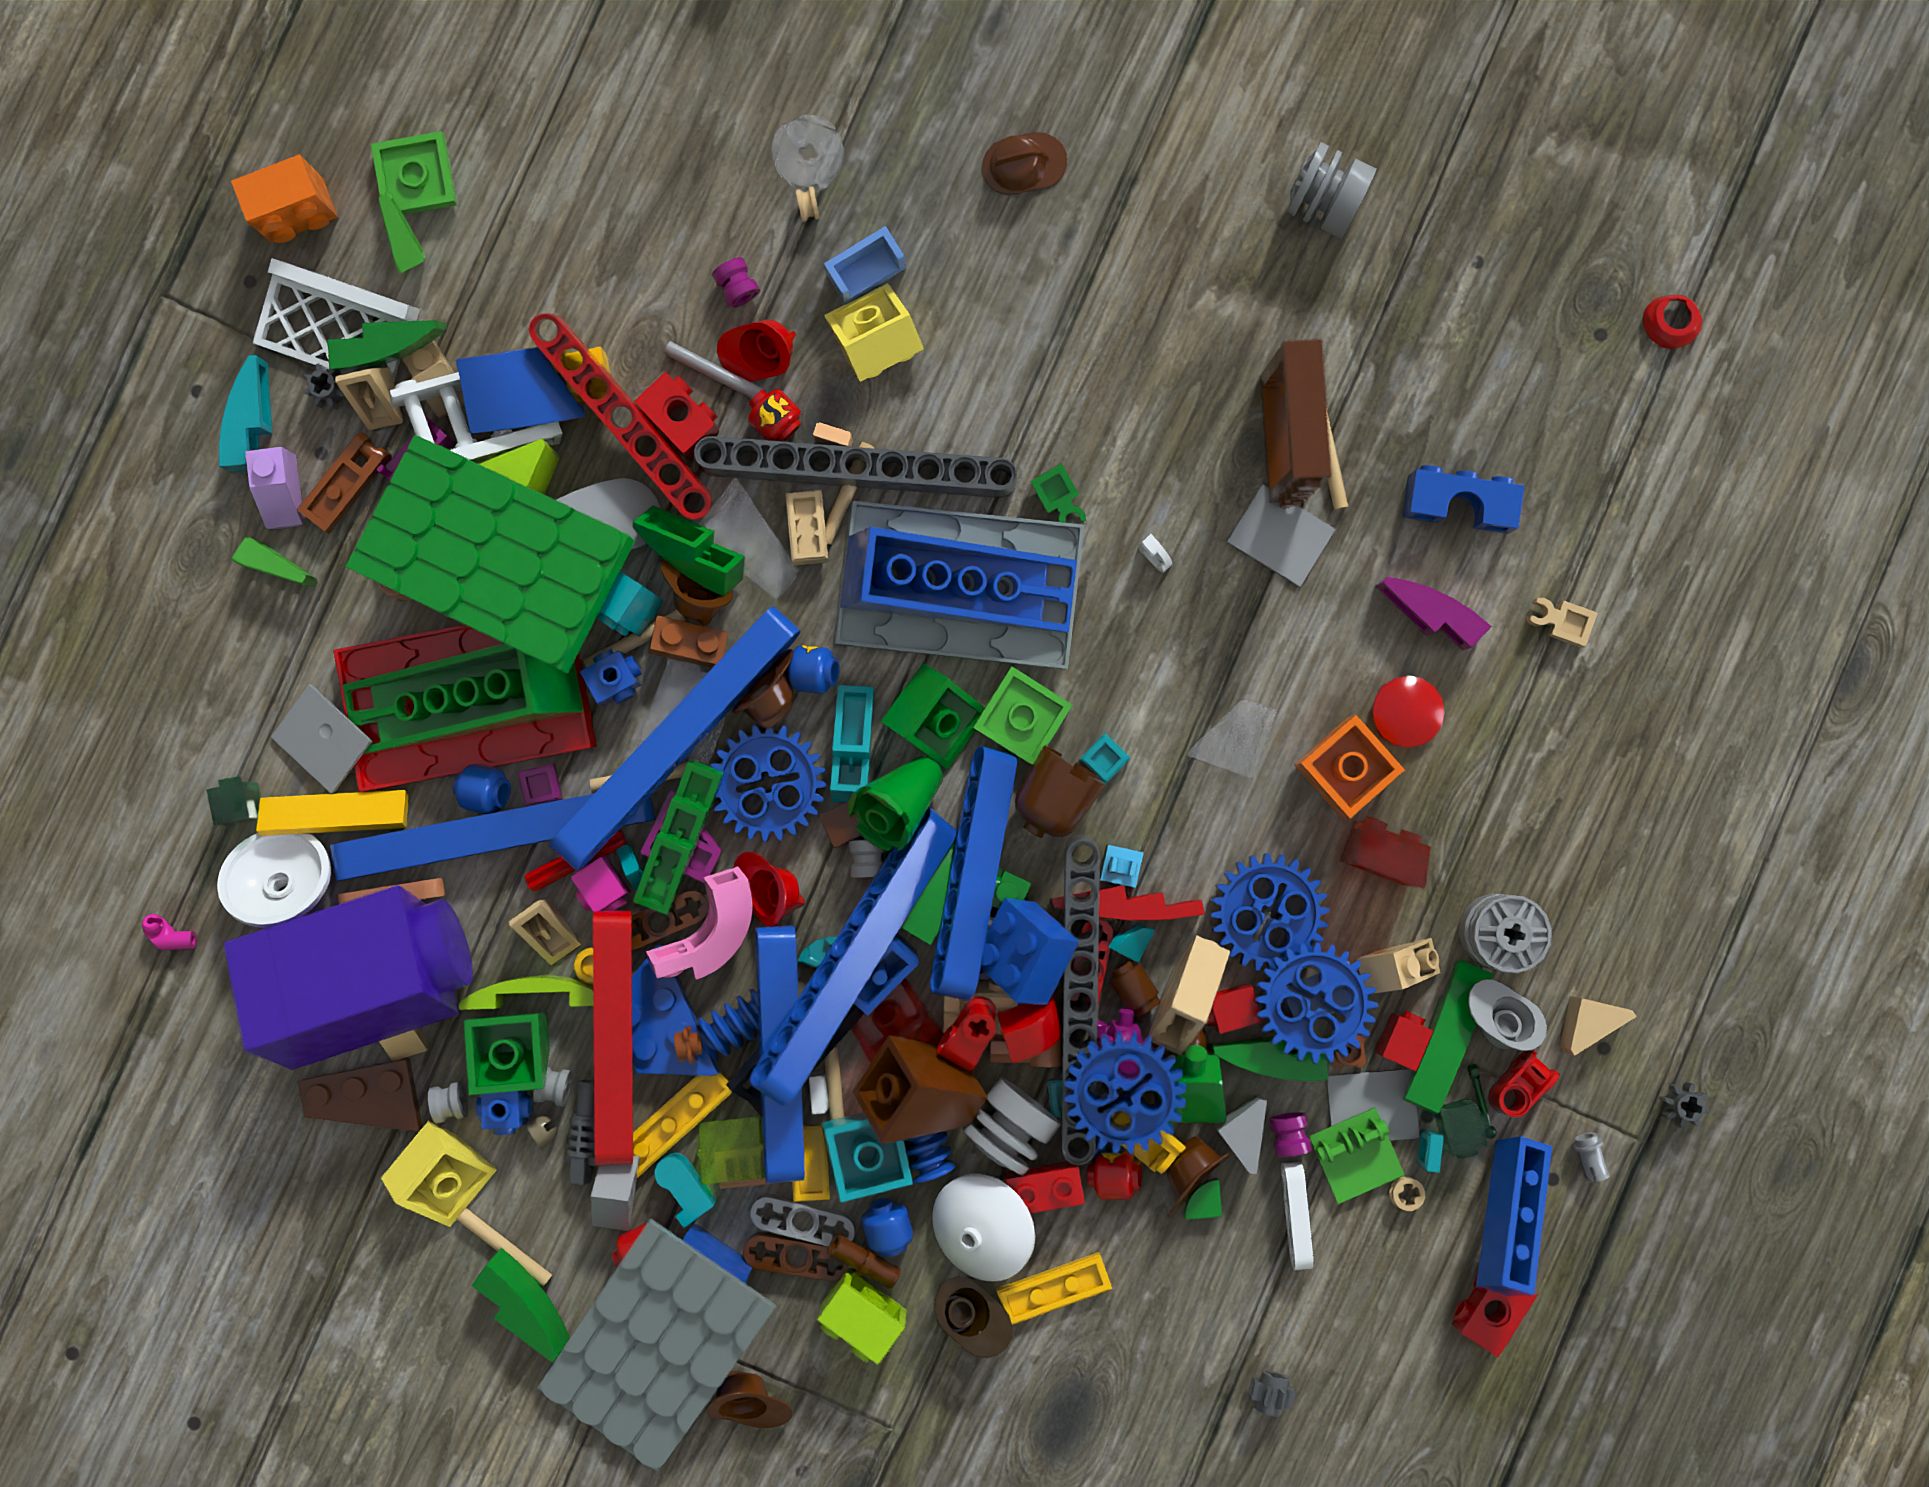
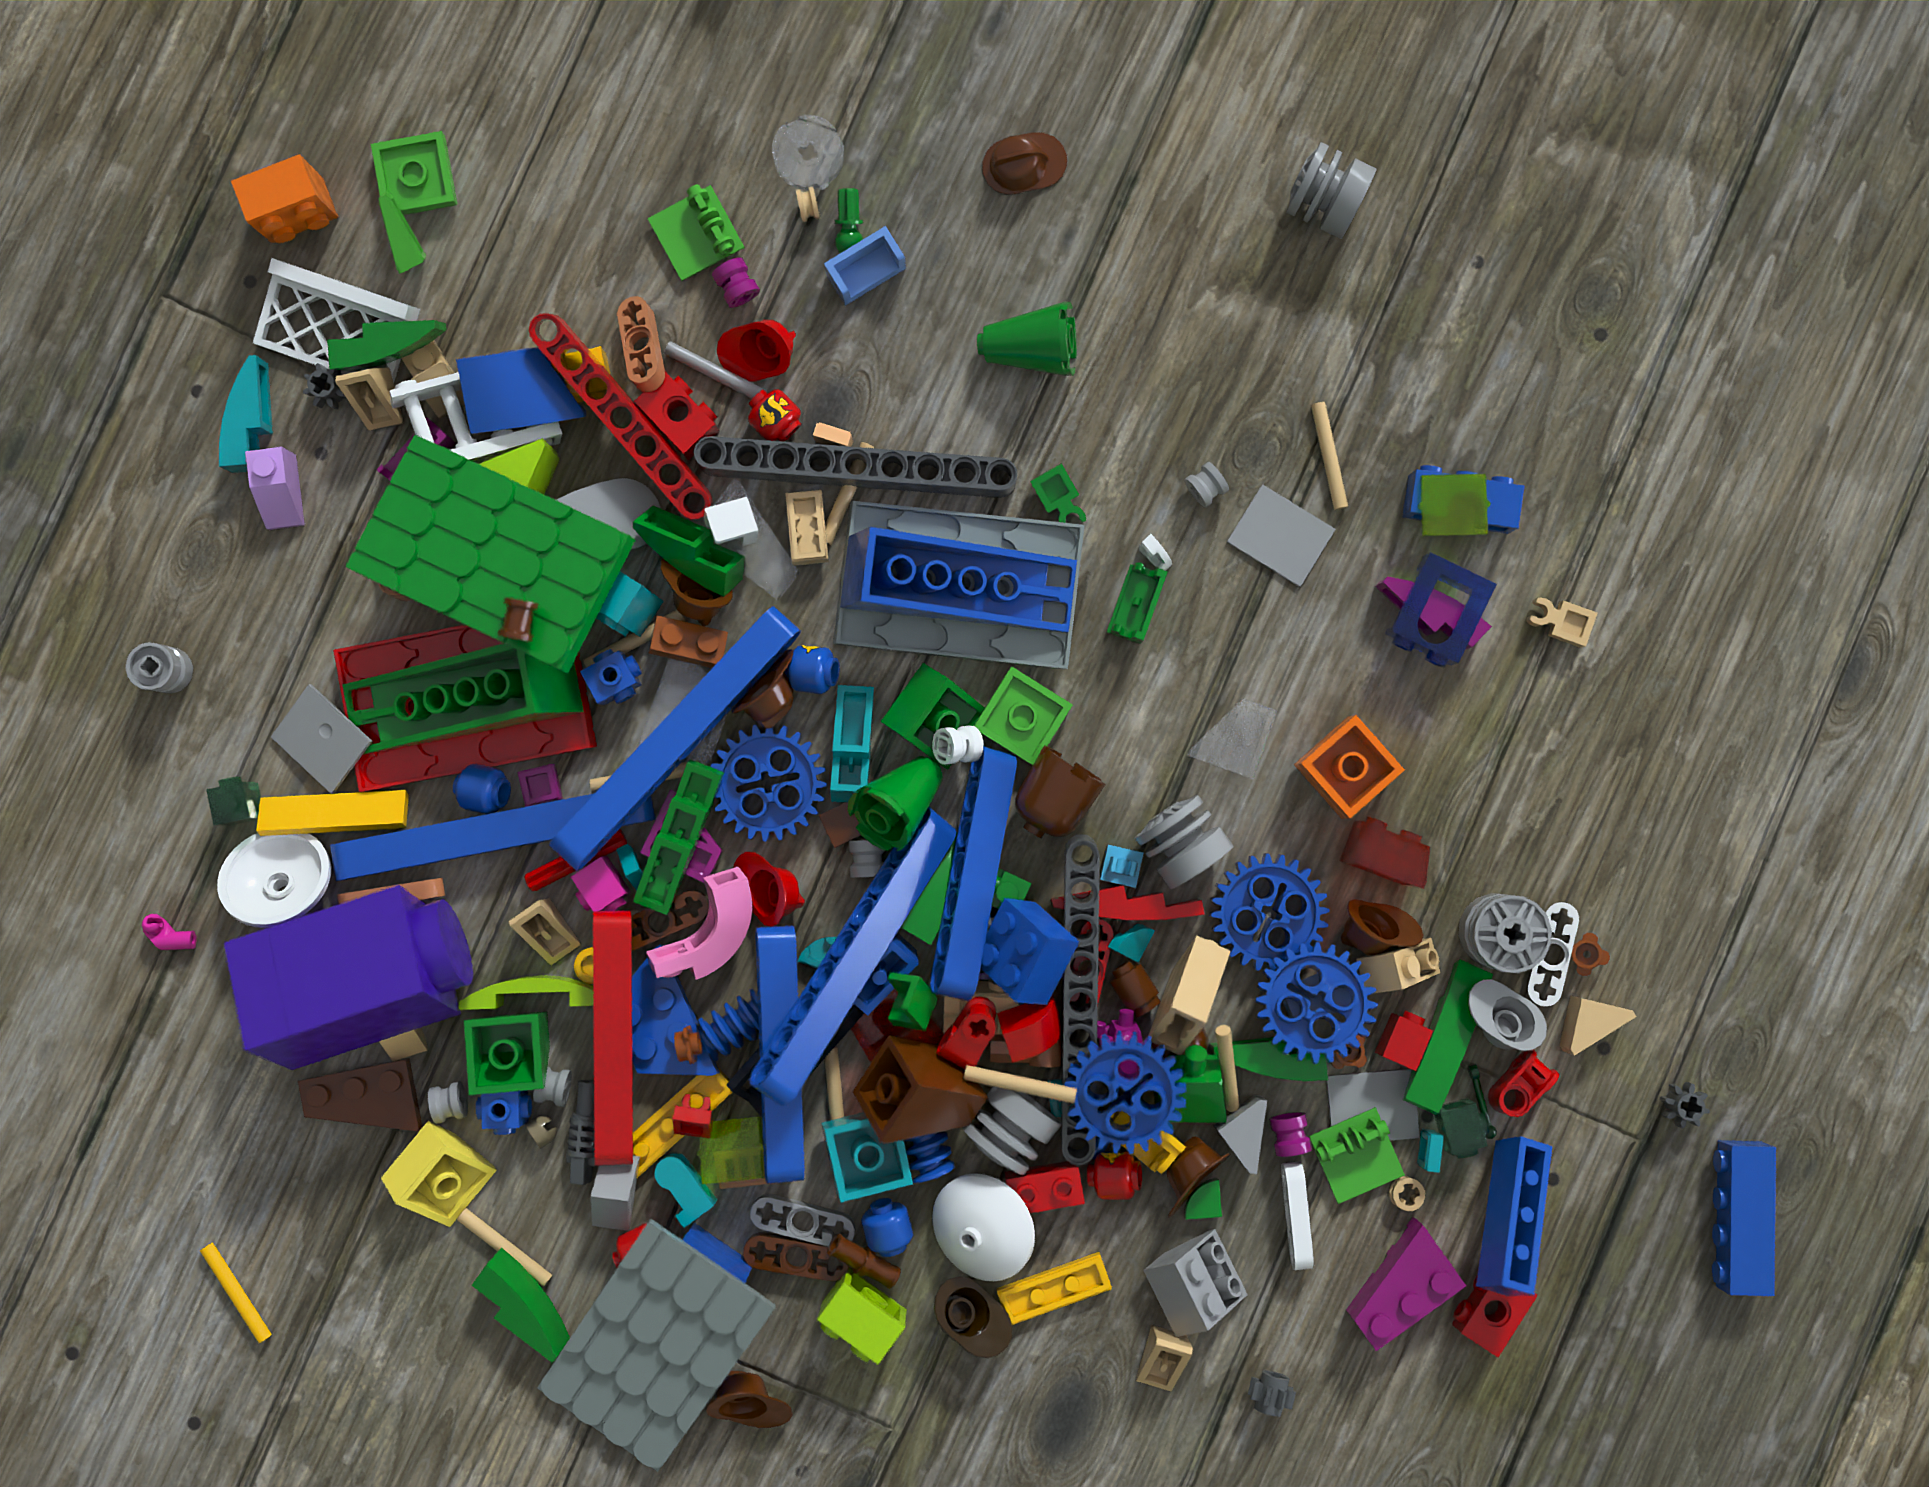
(159, 668): none -> light grey wheel
(235, 1292): none -> yellow bar
(262, 558): bright green slope -> none
(343, 483): dark orange plate -> none
(518, 619): none -> reddish brown bush
(650, 354): none -> nougat beam
(691, 1120): none -> red tile
(696, 232): none -> bright green hinge
(732, 521): none -> white panel
(816, 1179): yellow tile -> none
(818, 1092): white tile -> none
(848, 216): none -> green axle
(874, 332): light yellow slope -> none
(913, 1003): none -> green panel
(955, 745): none -> white wheel
(1020, 1084): none -> tan bar
(1033, 341): none -> green cone
(1104, 758): teal tile -> none
(1136, 602): none -> green hinge
(1164, 1358): none -> tan slope
(1183, 842): none -> light grey wheel
(1195, 1284): none -> light grey slope
(1206, 484): none -> light grey wheel
(1227, 1067): none -> tan bar
(1233, 1009): red brick -> none
(1295, 422): reddish brown window -> none
(1379, 927): none -> reddish brown piece
(1404, 1287): none -> magenta wedge
(1405, 626): none -> clear blue panel
(1408, 711): red dish -> none
(1454, 505): none -> clear neon green piece
(1555, 983): none -> white beam
(1591, 1156): light grey pin -> none
(1597, 957): none -> dark orange plate
(1662, 333): red piece -> none
(1745, 1218): none -> blue brick

